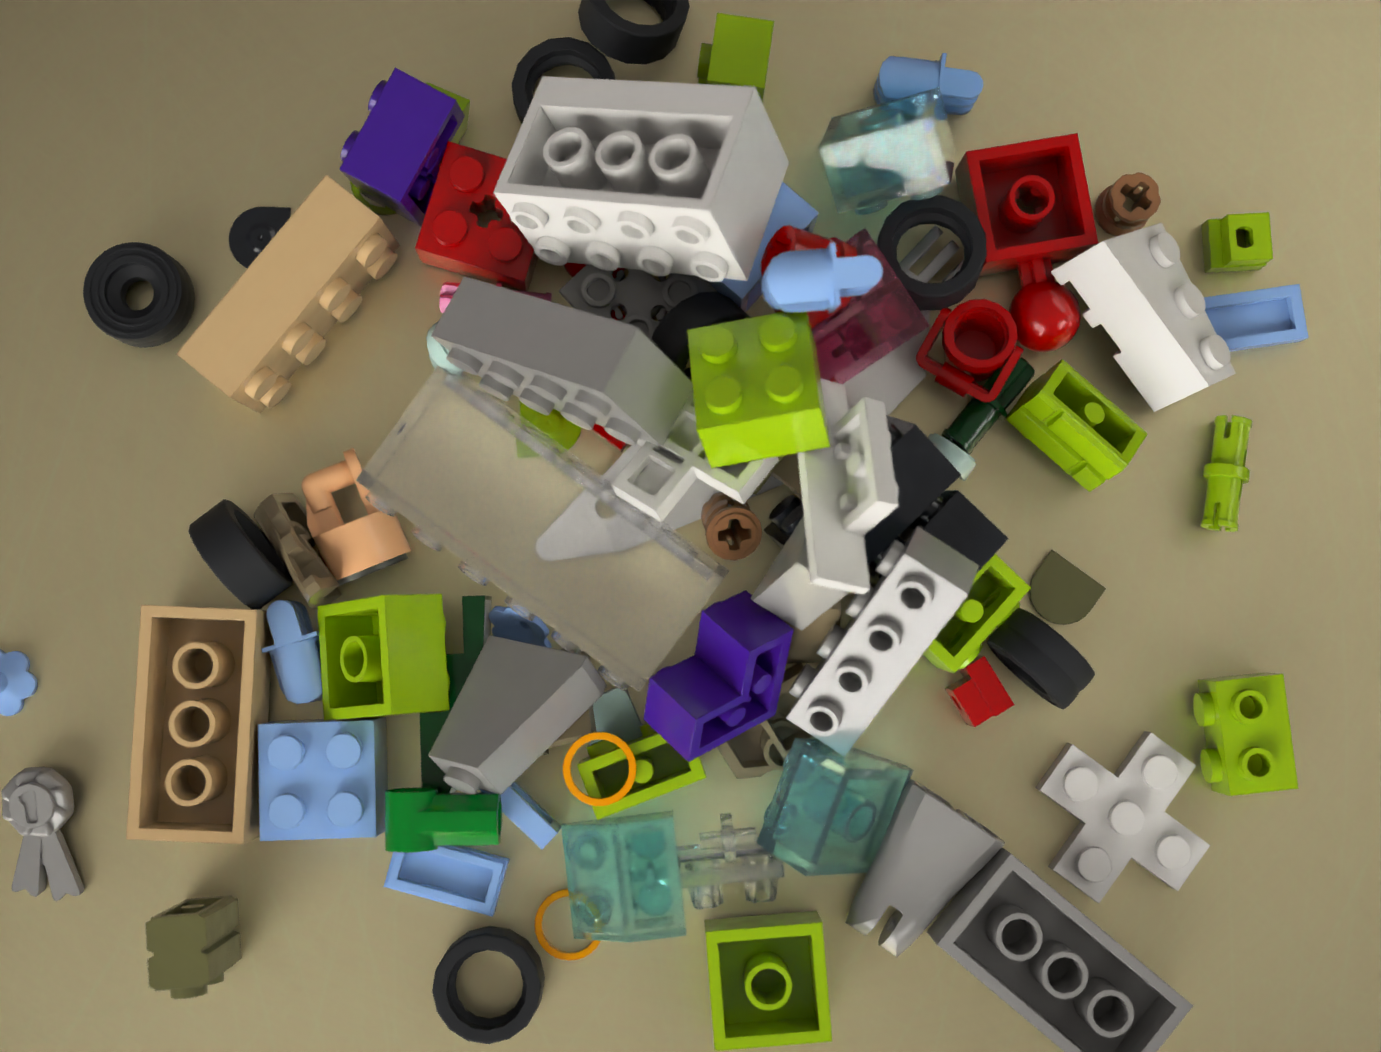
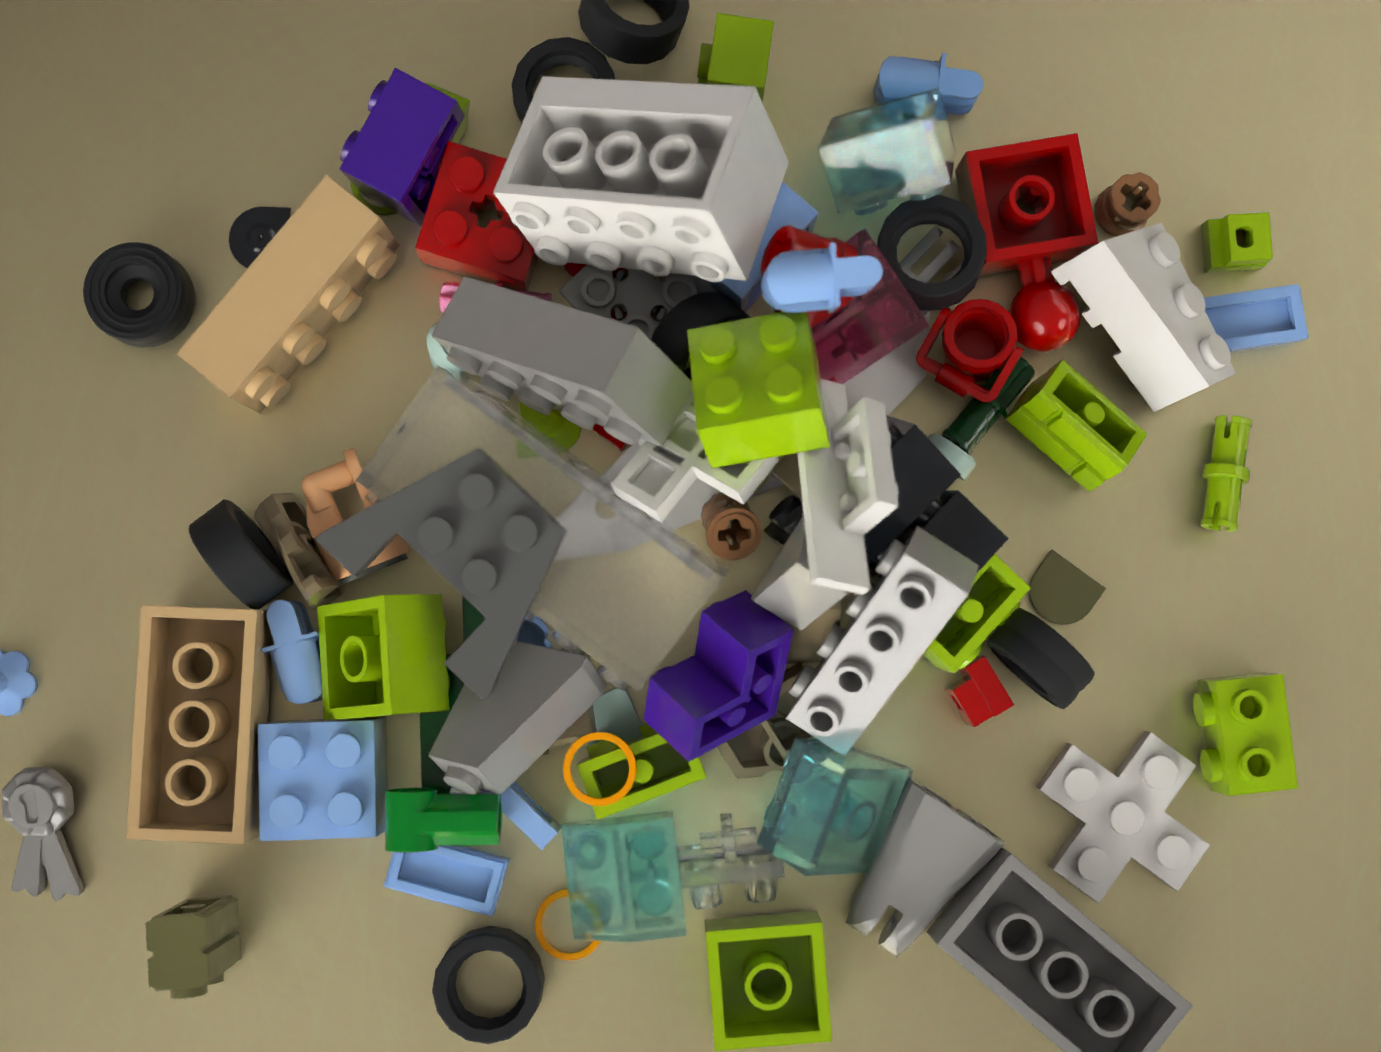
(479, 536): none -> dark grey wing

